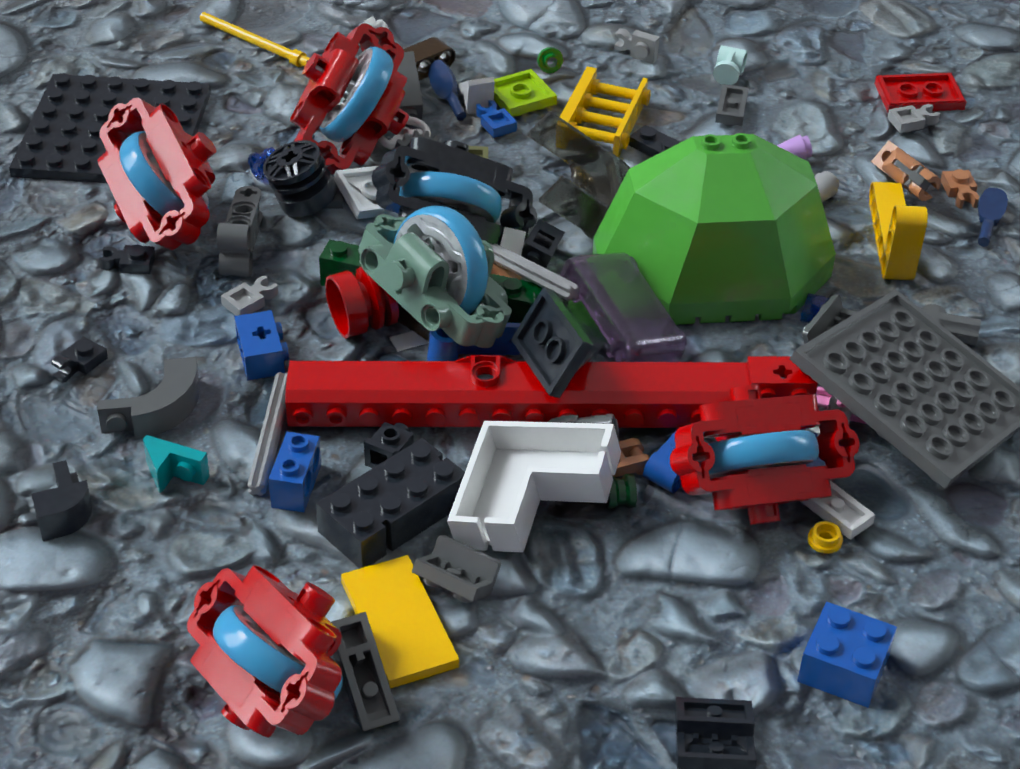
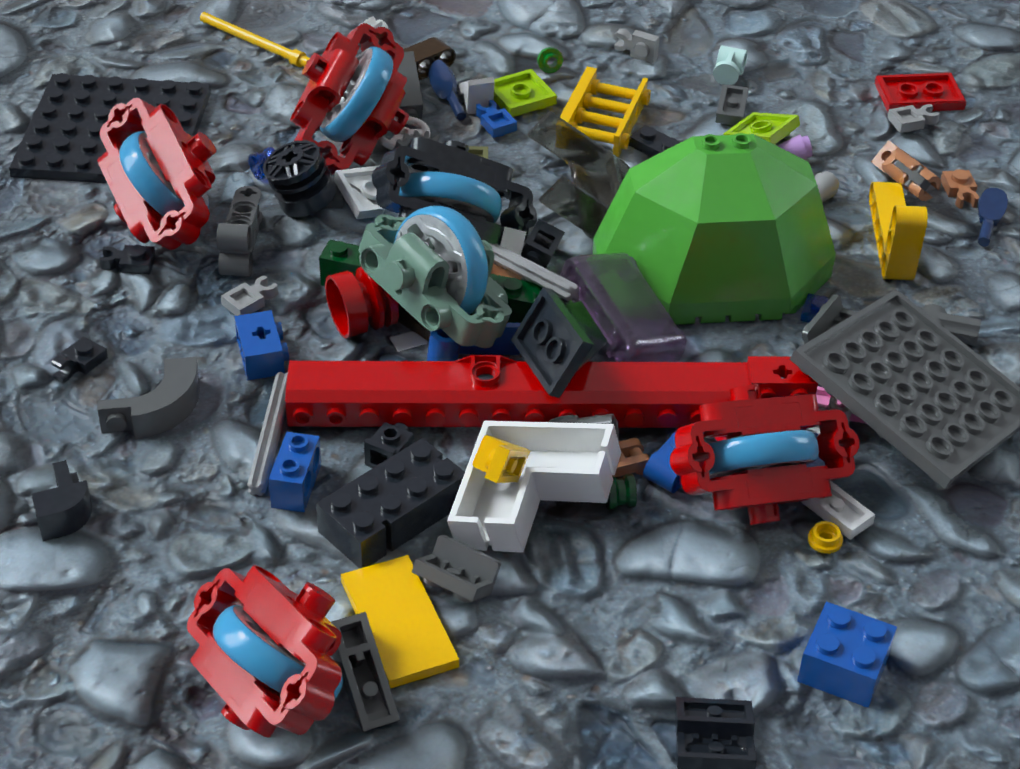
(171, 459): teal slope -> none
(500, 460): none -> yellow slope
(766, 126): none -> lime plate

